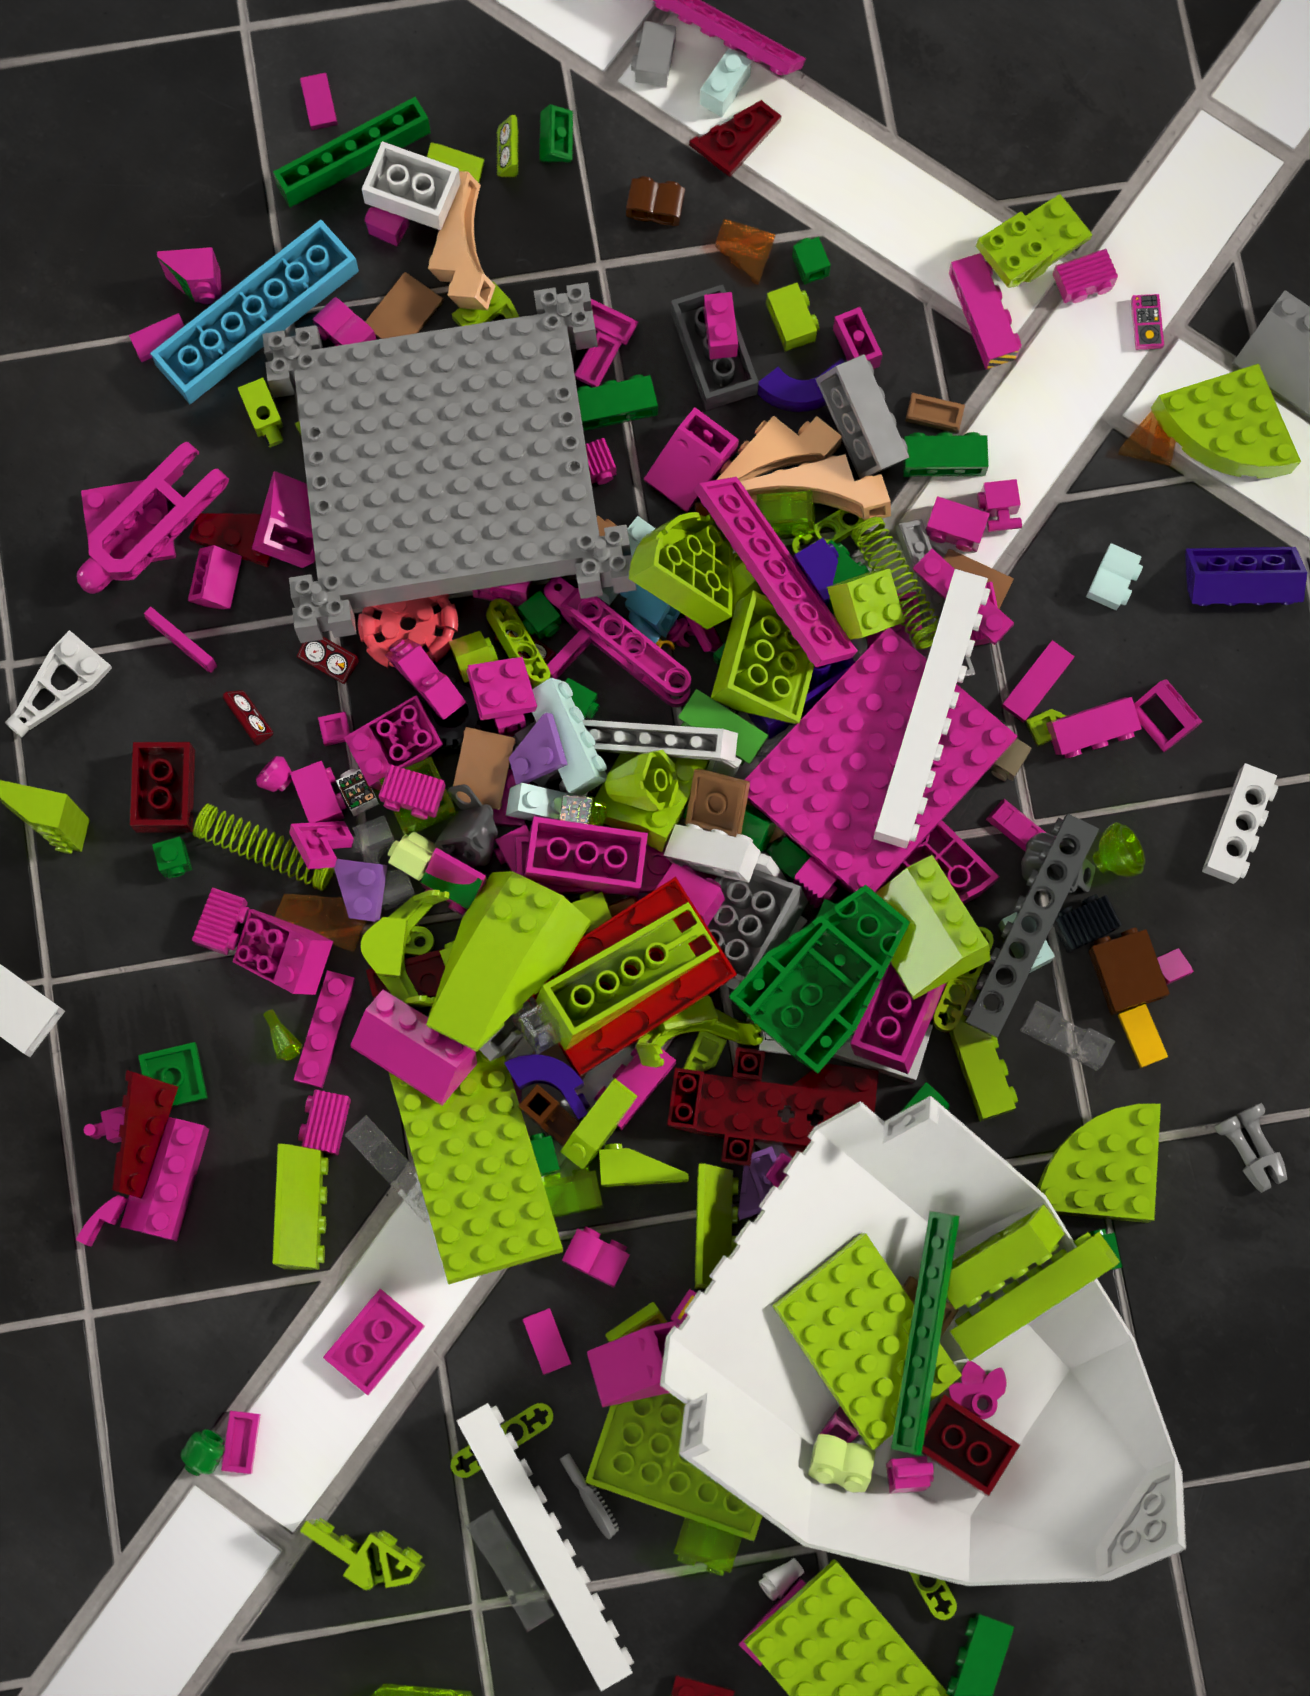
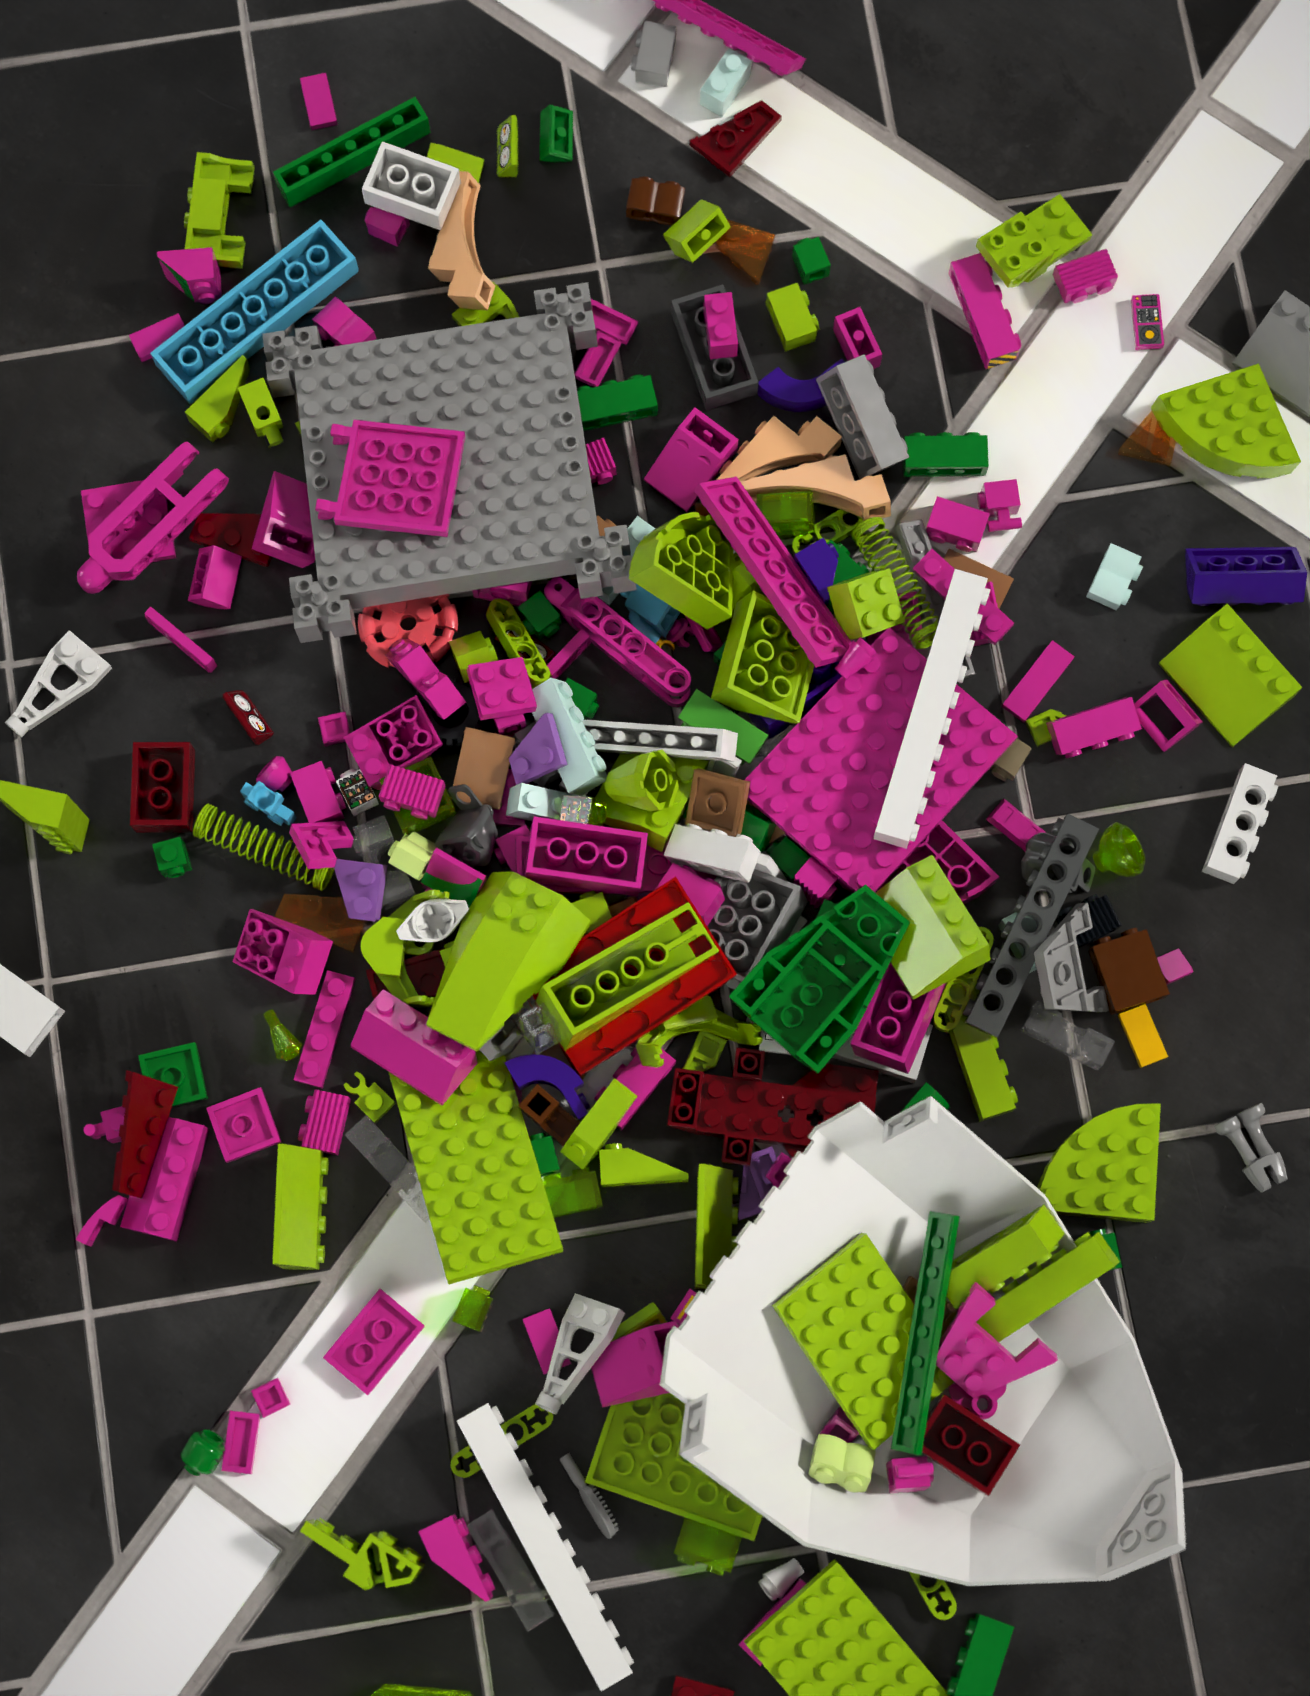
(209, 206): none -> lime bracket
(217, 405): none -> lime slope
(220, 921): dark pink brick -> none
(243, 1125): none -> dark pink plate
(262, 798): none -> medium azure plate
(270, 1397): none -> dark pink tile
(329, 658): slope -> none
(372, 1100): none -> lime plate
(396, 478): none -> dark pink plate
(404, 309): medium nougat piece -> none
(433, 920): none -> white hat
(451, 1551): none -> dark pink slope
(473, 1308): none -> clear neon green brick
(586, 1315): none -> white plate
(596, 1257): dark pink brick -> none
(696, 230): none -> lime brick
(855, 658): none -> dark pink cone
(935, 413): medium nougat tile -> none
(978, 1359): none -> dark pink wing
(1061, 967): none -> light grey wing
(1230, 675): none -> lime slope

